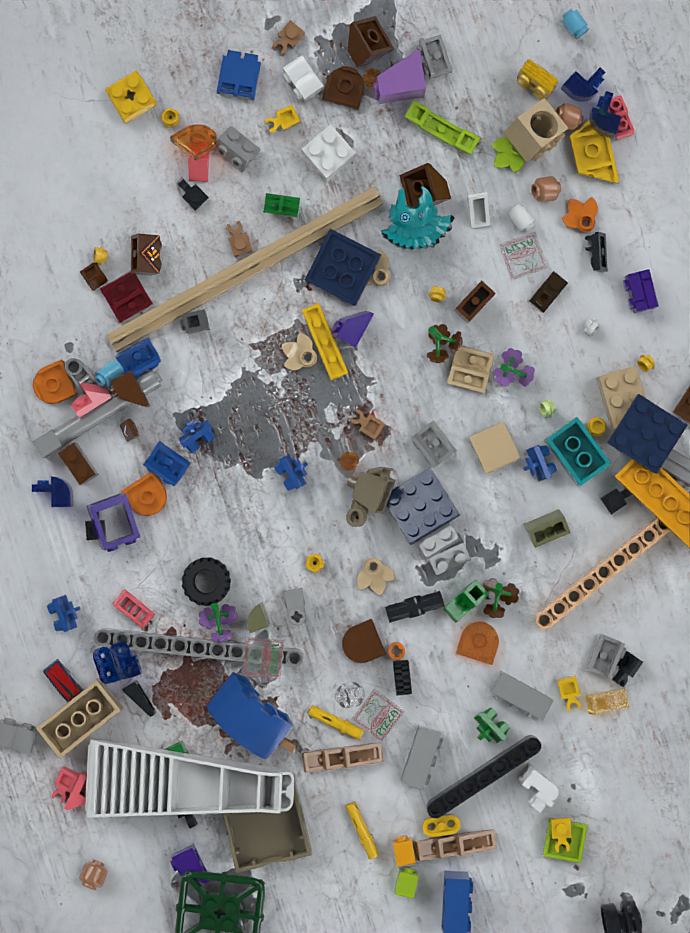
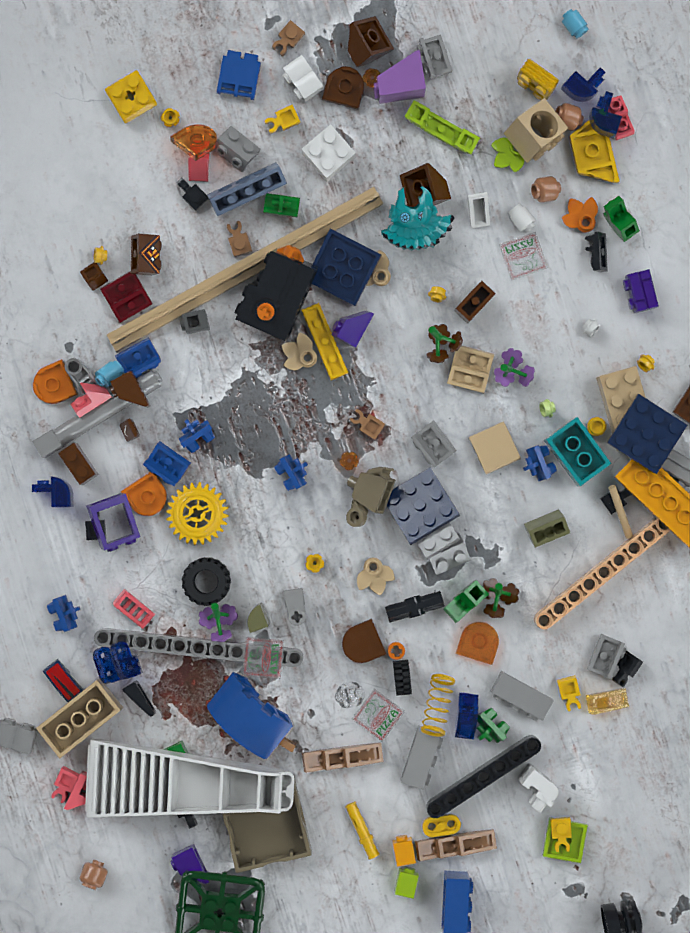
(214, 505): none -> yellow gear
(247, 189): none -> sand blue brick
(279, 294): none -> black piece
(336, 722): yellow pin -> none
(437, 680): none -> yellow piece
(466, 716): none -> clear blue brick
(548, 291): dark brown plate -> none
(620, 219): none -> green brick
(620, 511): none -> tan bar

